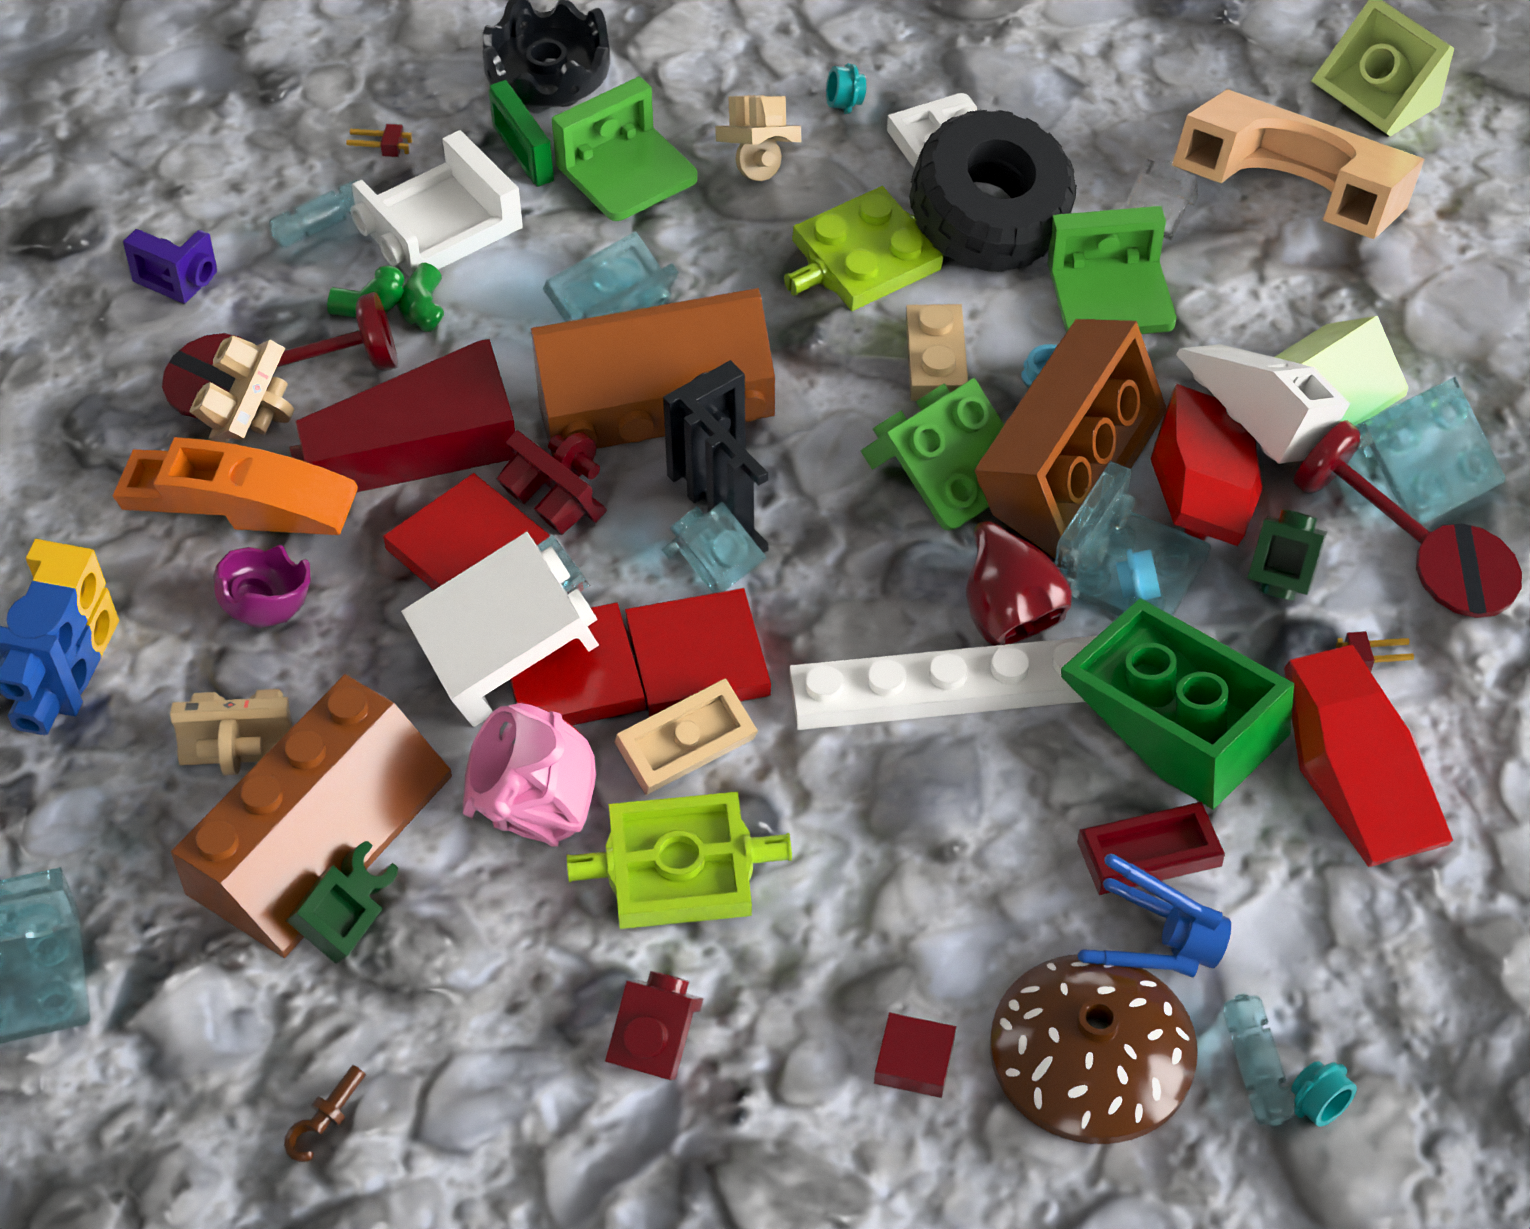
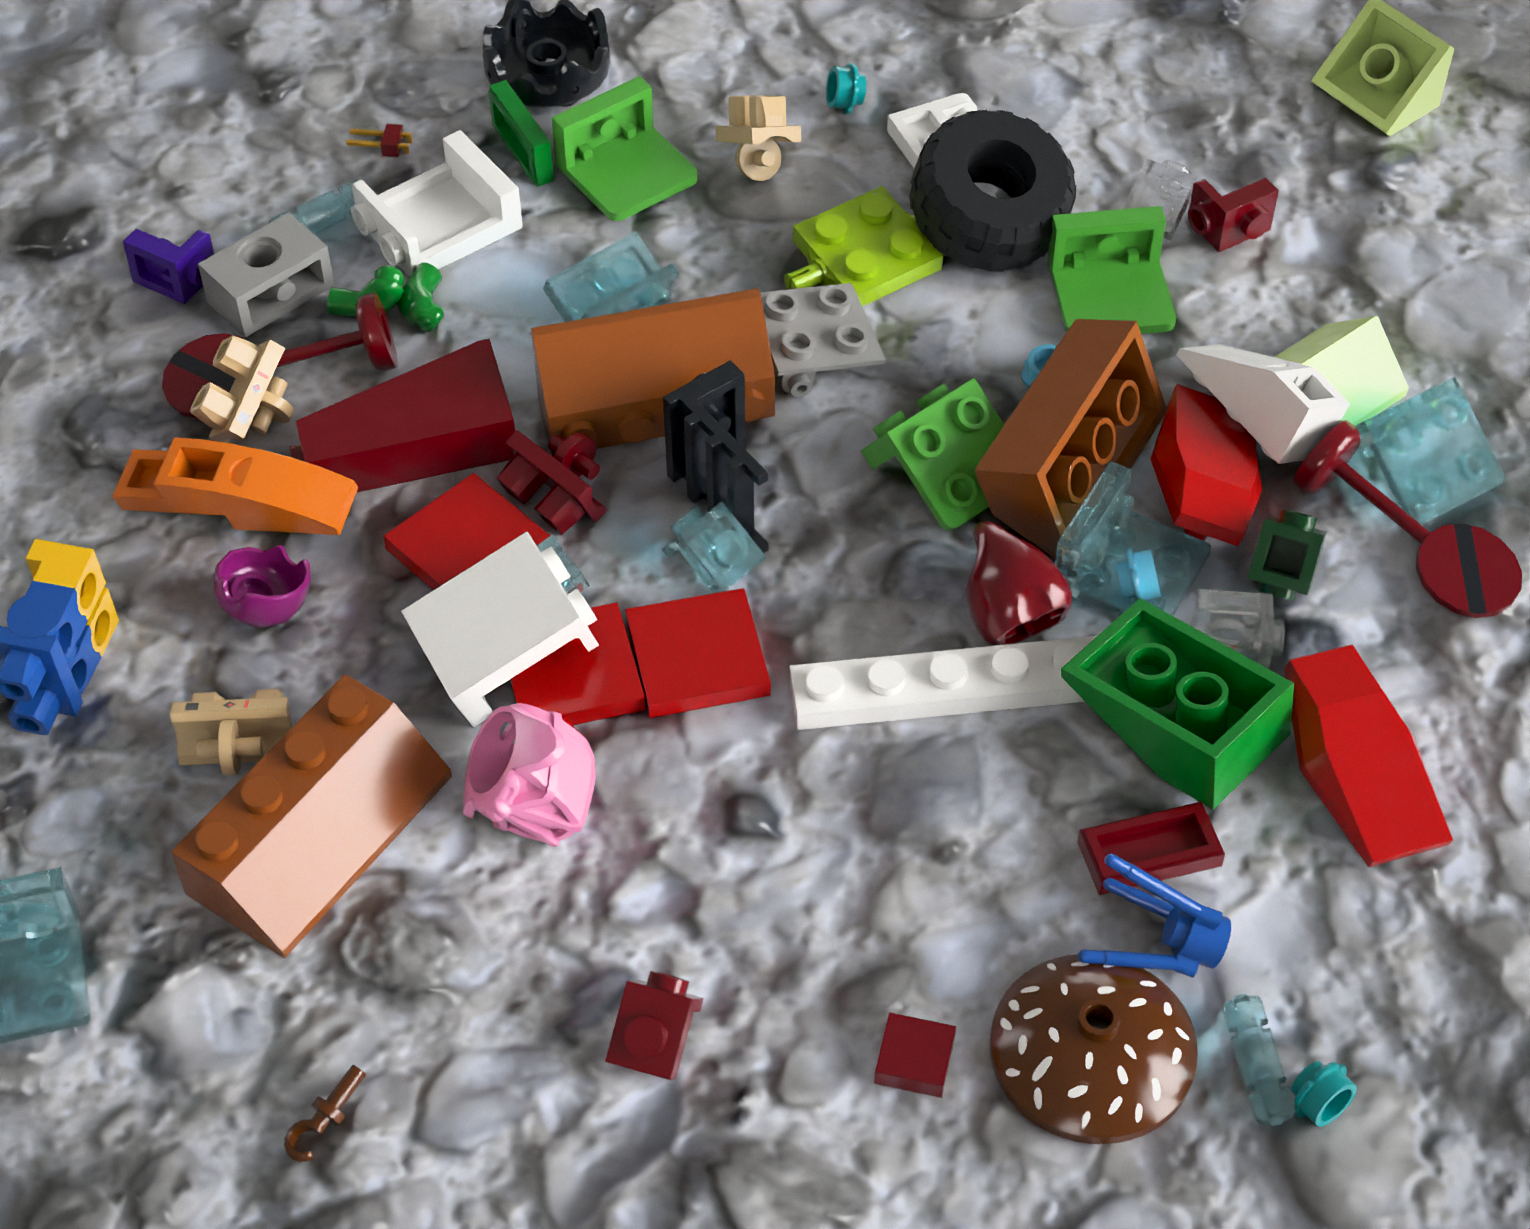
(266, 274): none -> light grey brick
(339, 905): dark green plate -> none
(679, 860): lime plate -> none
(685, 736): tan plate -> none
(817, 332): none -> light grey hinge
(935, 348): tan plate -> none
(1234, 216): none -> dark red bracket
(1237, 132): light nougat arch -> none
(1240, 622): none -> clear bracket
(1363, 647): piece -> none

